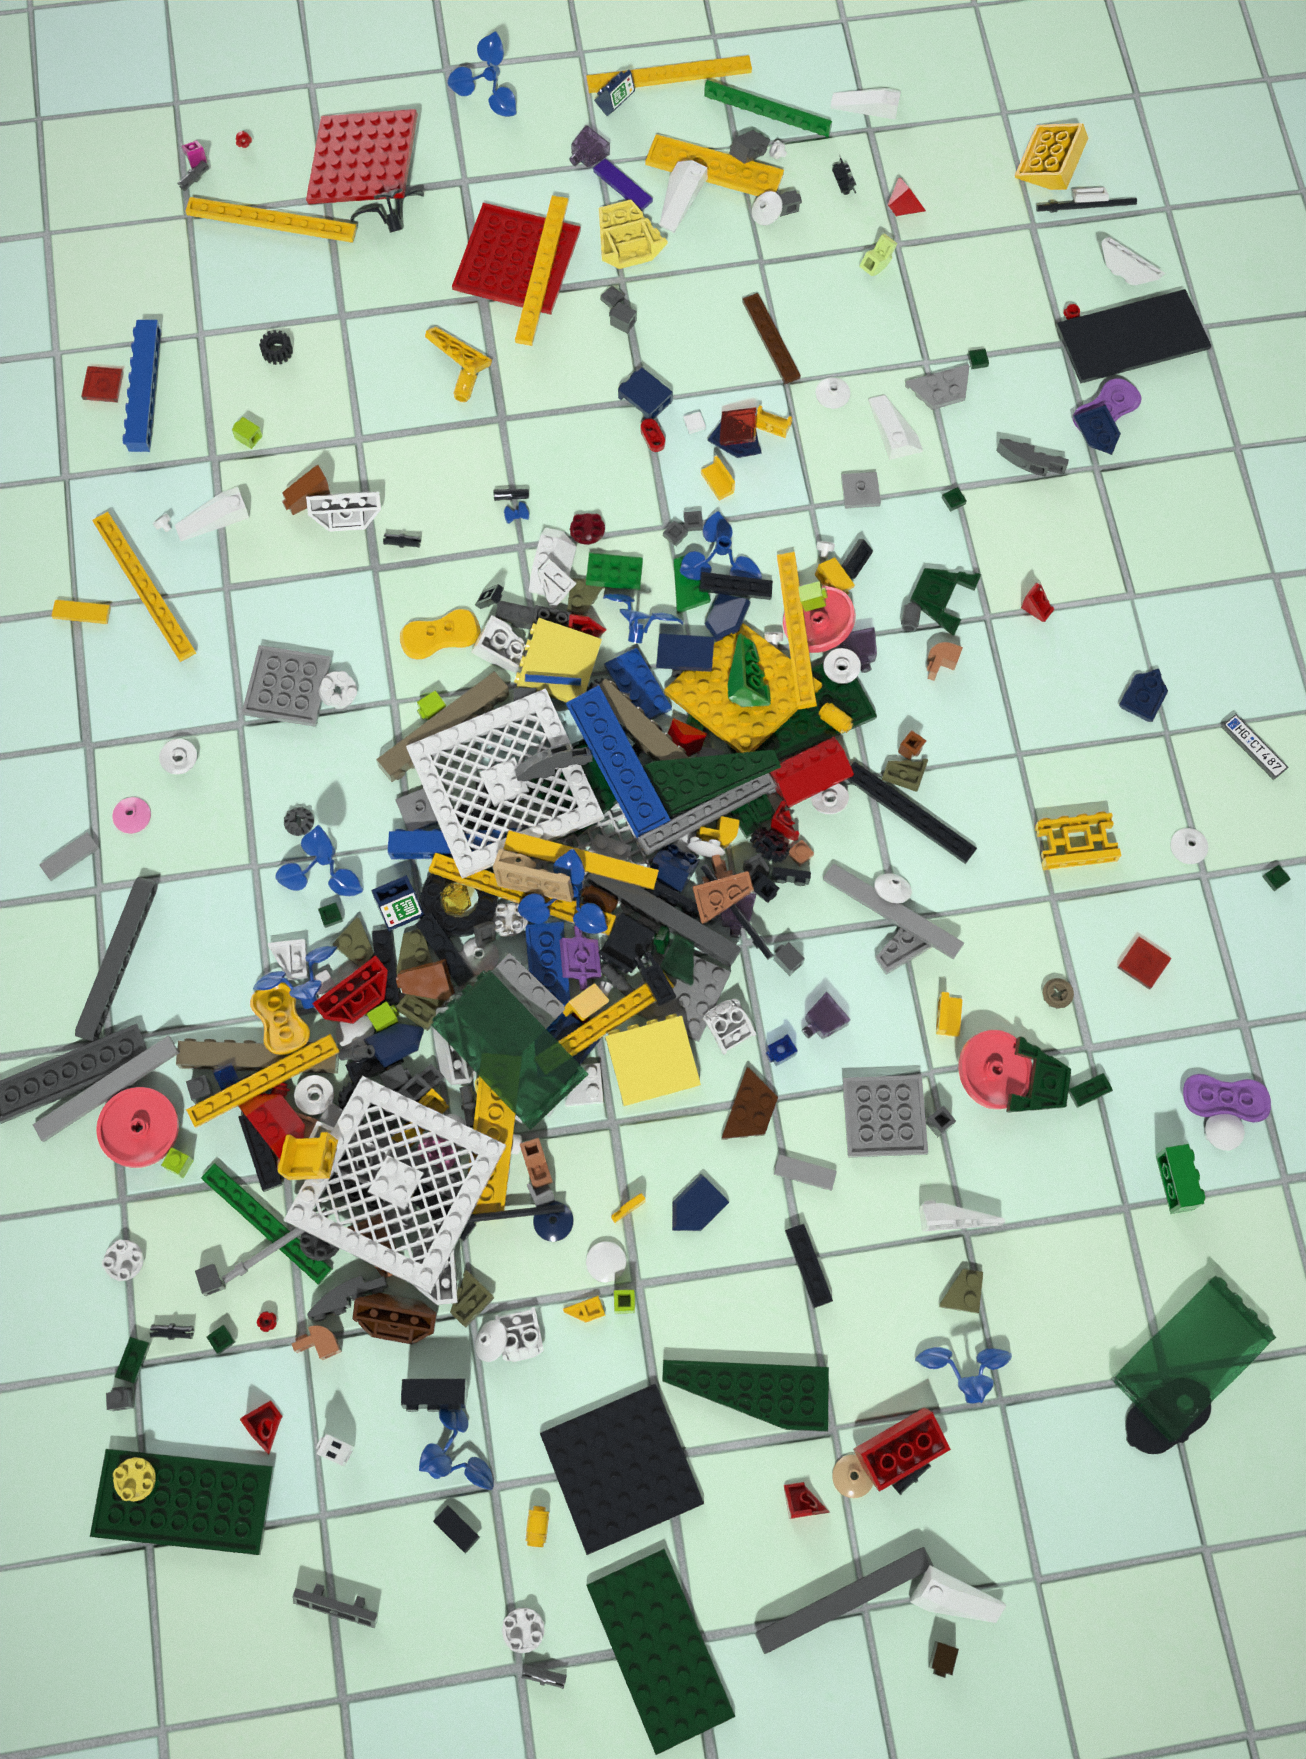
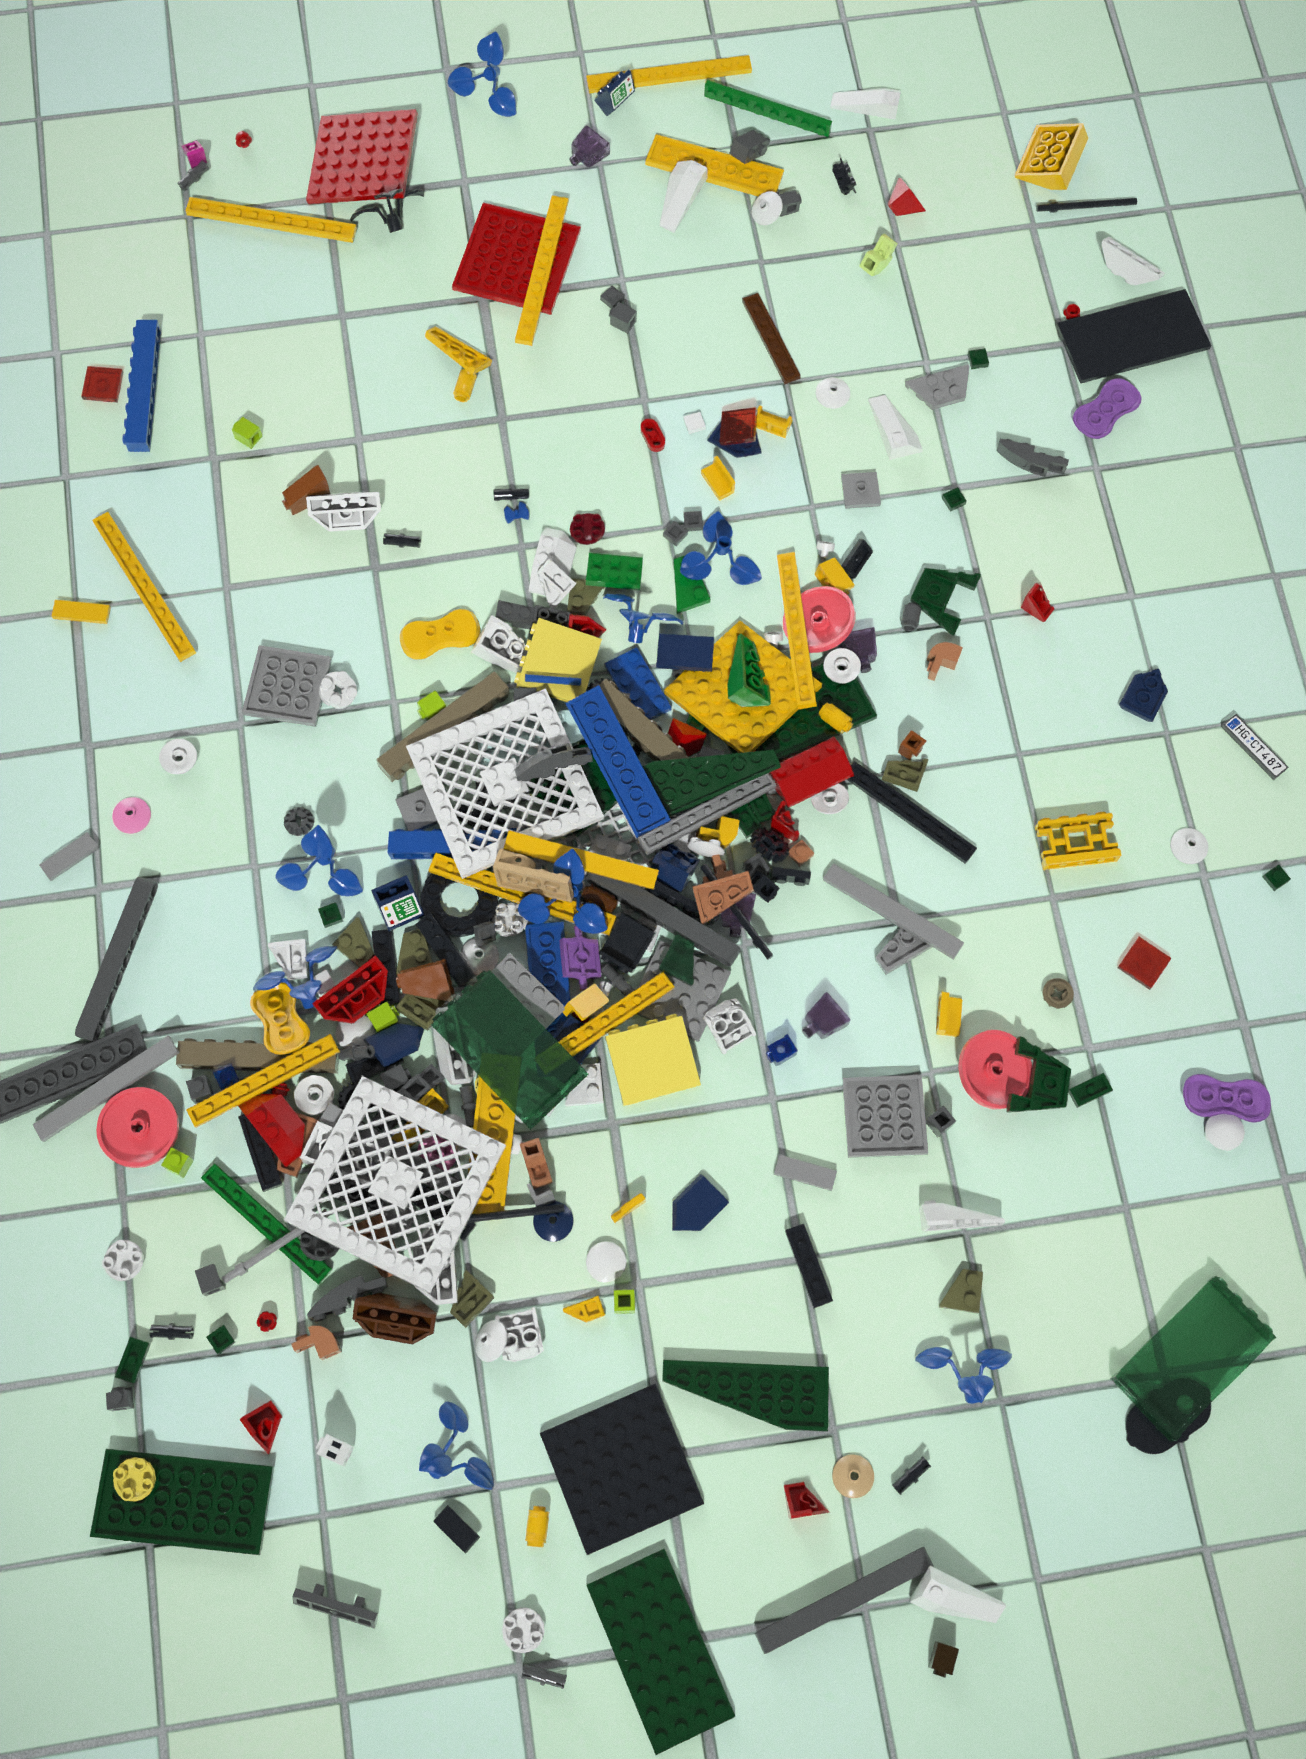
(162, 522): white tile -> none
(217, 513): white wedge -> none
(276, 338): black tyre -> none
(308, 1157): yellow panel -> none
(434, 1394): black slope -> none
(455, 899): clear yellow panel -> none
(490, 596): black plate -> none
(622, 184): dark purple tile -> none
(627, 235): light yellow wedge -> none
(646, 393): dark blue panel -> none
(655, 980): black hinge -> none
(662, 940): dark green plate -> none
(726, 615): dark blue tile -> none
(735, 585): black plate -> none
(750, 1109): reddish brown wing -> none
(777, 150): white tile -> none
(788, 958): dark grey brick -> none
(812, 596): lime brick -> none
(892, 888): white dish -> none
(902, 1449): red slope -> none
(1090, 194): white tile -> none
(1098, 429): dark blue tile -> none
(1180, 1178): green brick -> none

